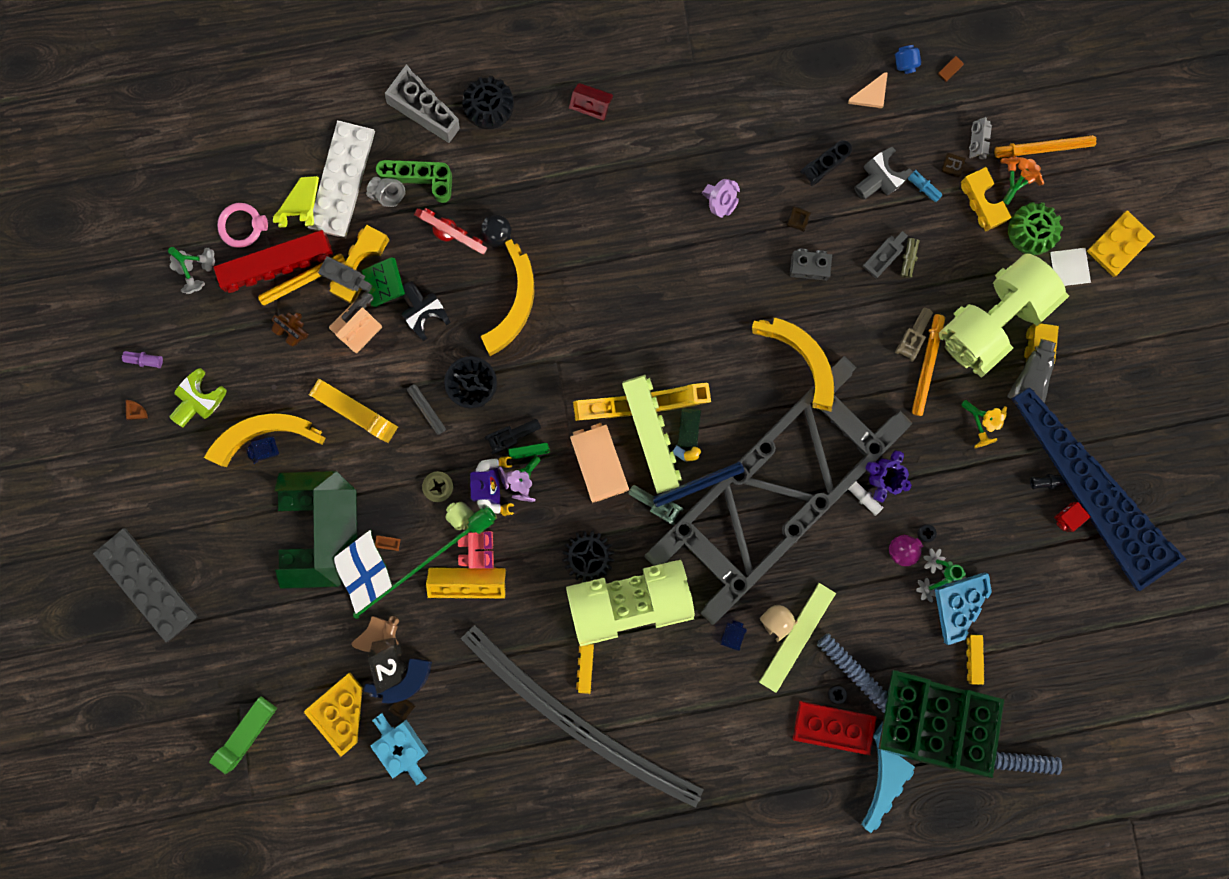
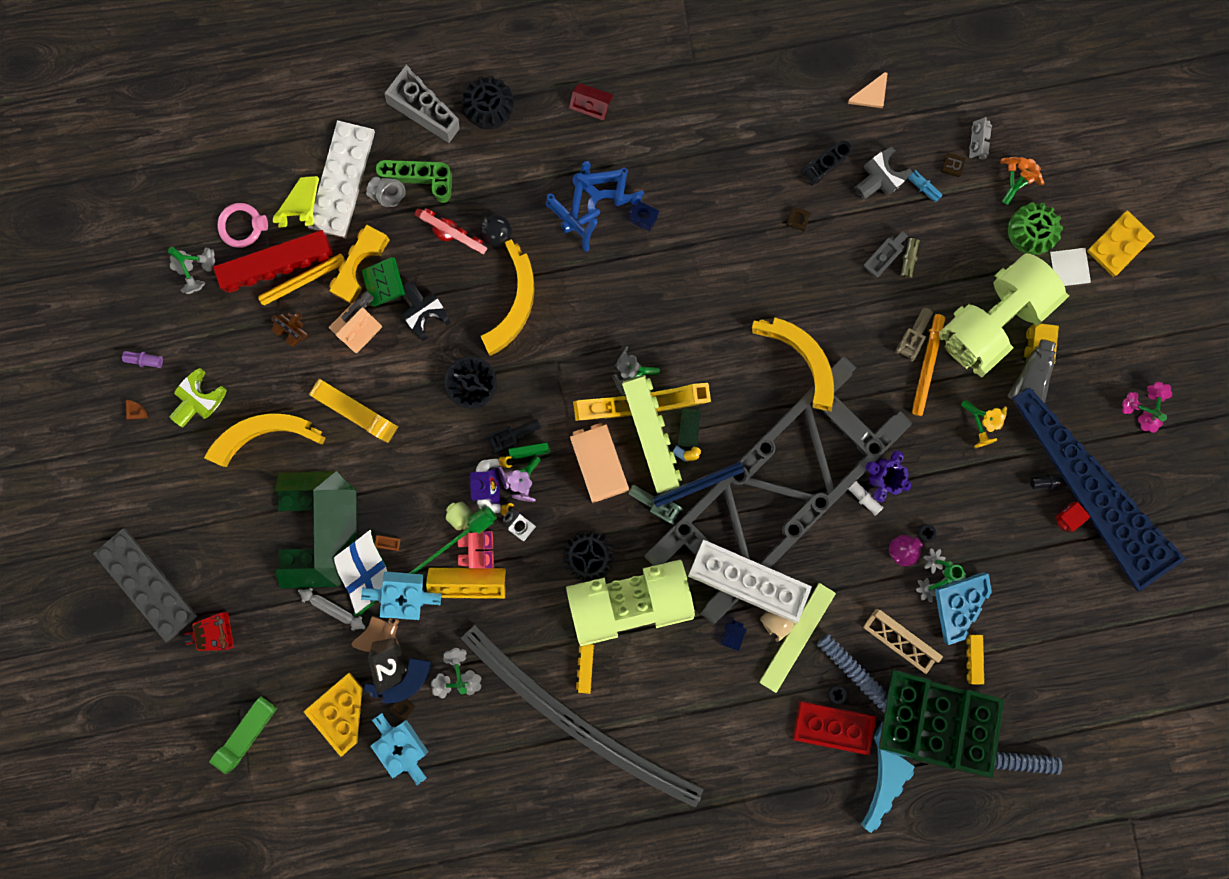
(211, 633): none -> red torso
(262, 449): clear blue bracket -> none
(331, 609): none -> light grey wheel
(343, 275): dark grey hinge -> none
(401, 606): none -> medium azure brick
(426, 409): dark grey axle -> none
(428, 485): olive gear -> none
(466, 683): none -> light grey plant
(524, 527): none -> dark grey brick
(585, 182): none -> blue piece
(628, 367): none -> dark grey plant
(647, 223): none -> clear blue brick
(722, 197): lavender tile -> none
(750, 581): none -> white plate
(811, 264): dark grey brick -> none
(906, 635): none -> tan fence
(908, 59): blue head -> none
(951, 68): dark orange piece -> none
(988, 214): yellow arch -> none
(1045, 146): light orange axle -> none
(1150, 419): none -> dark pink plant

